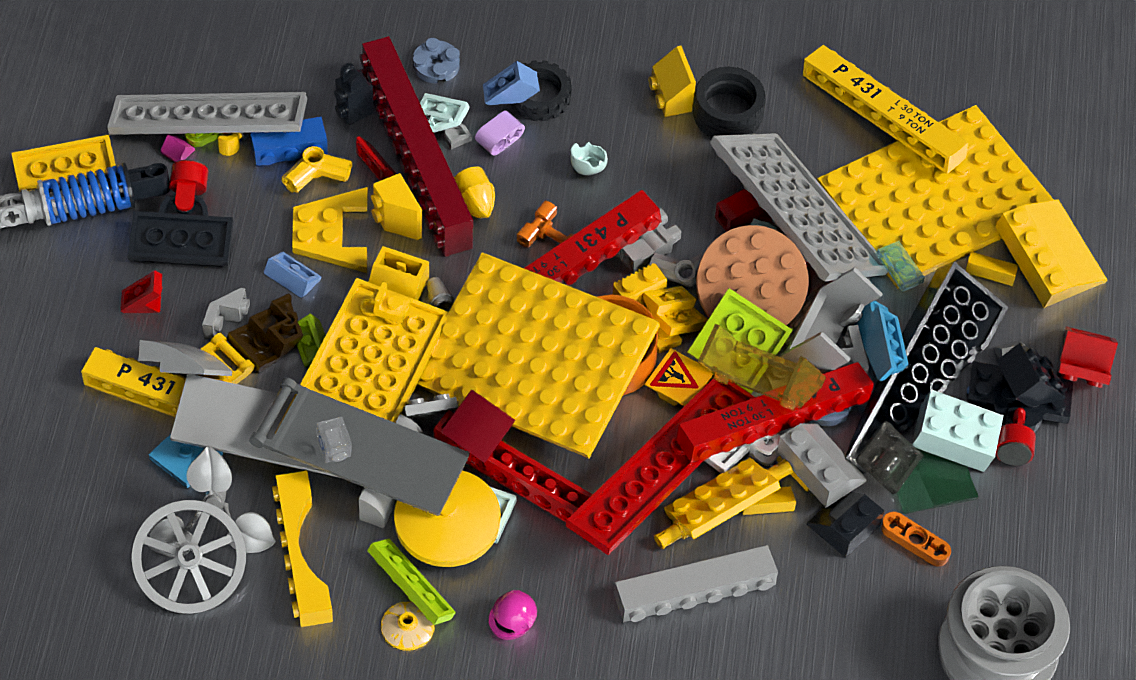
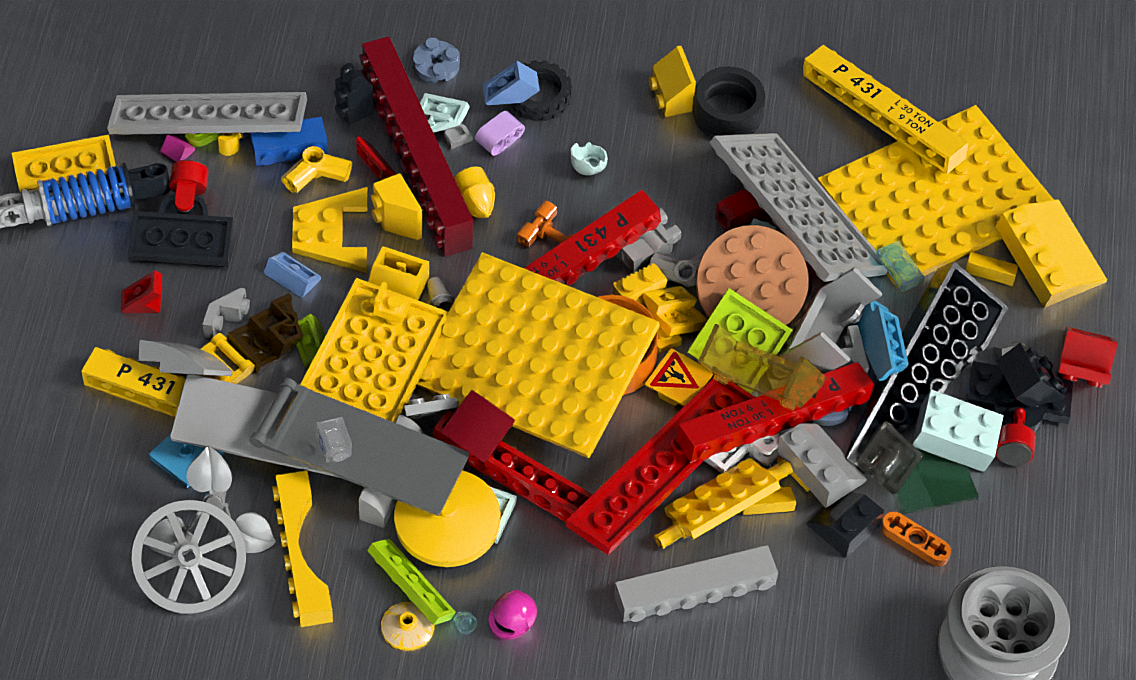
(469, 618): none -> clear light blue hinge

